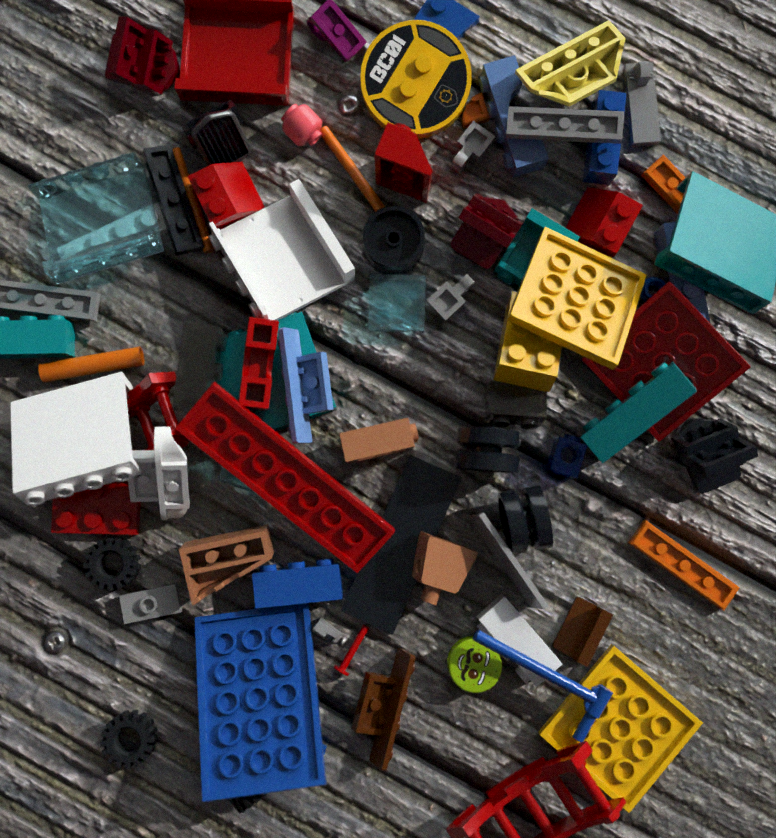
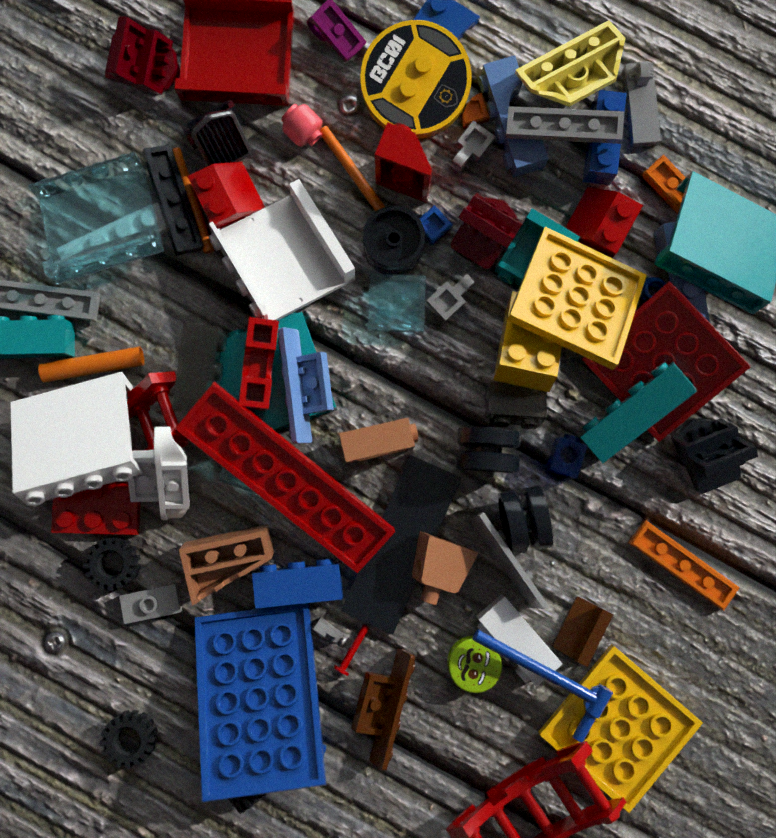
(435, 224): none -> blue tile

